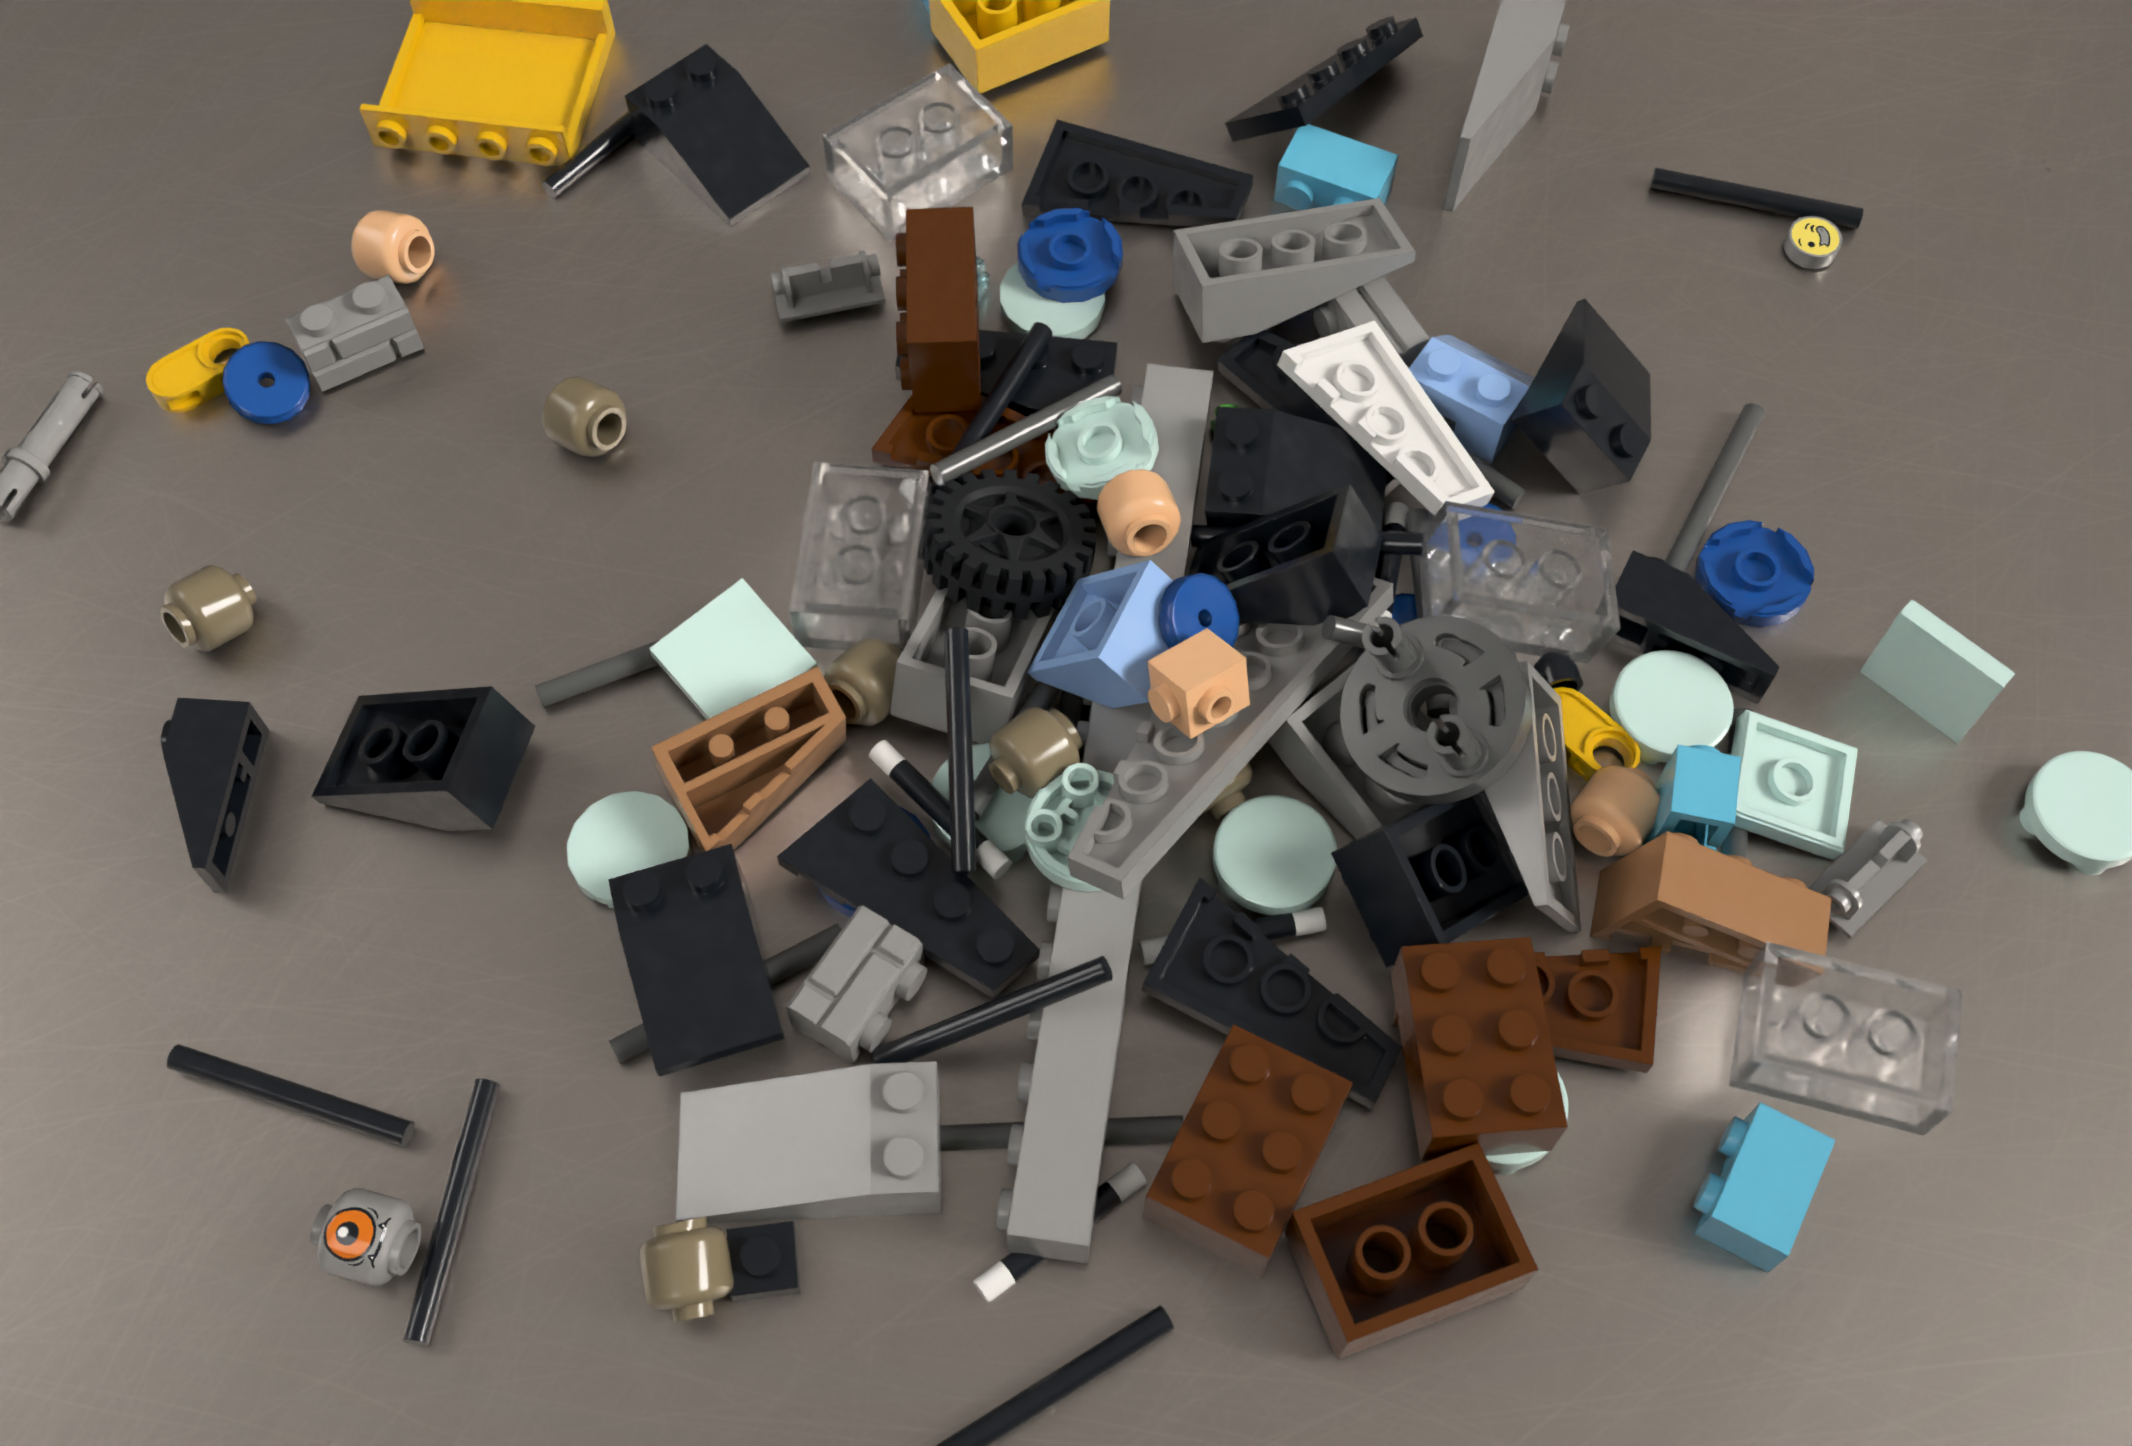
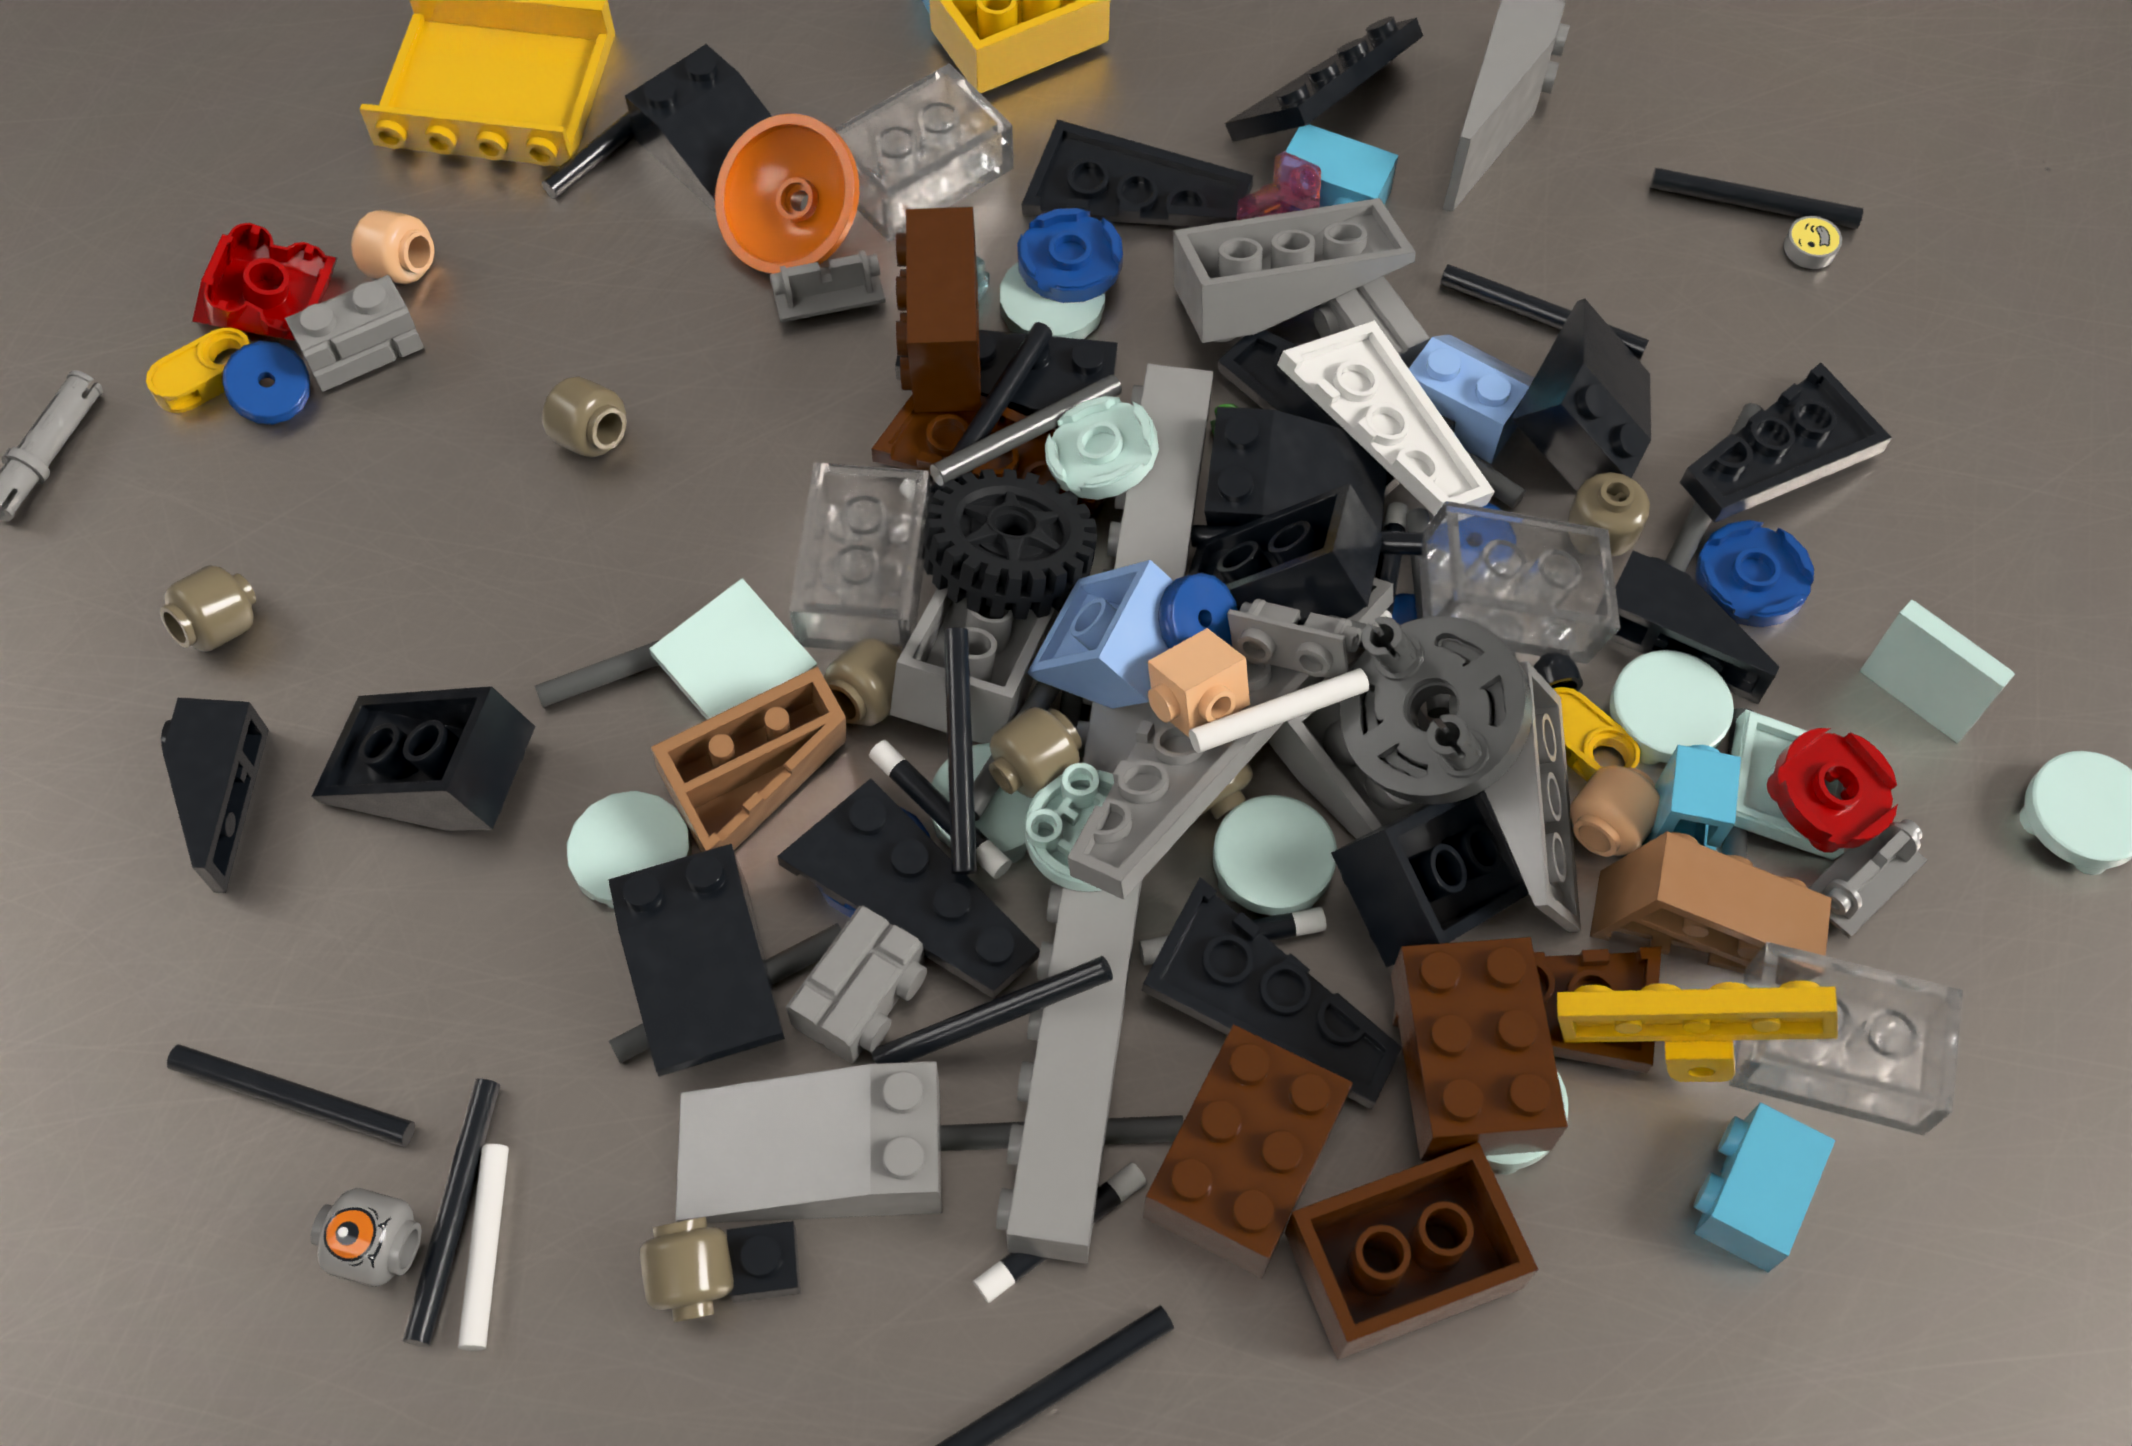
(260, 283): none -> red slope
(483, 1248): none -> white bar
(764, 188): none -> orange dish
(1138, 513): light nougat head -> none
(1271, 636): none -> light grey hinge
(1278, 710): none -> white bar
(1293, 189): none -> clear pink bracket
(1524, 303): none -> black bar
(1613, 504): none -> dark tan head
(1699, 1022): none -> yellow plate
(1792, 443): none -> black wing
(1813, 810): none -> red plate

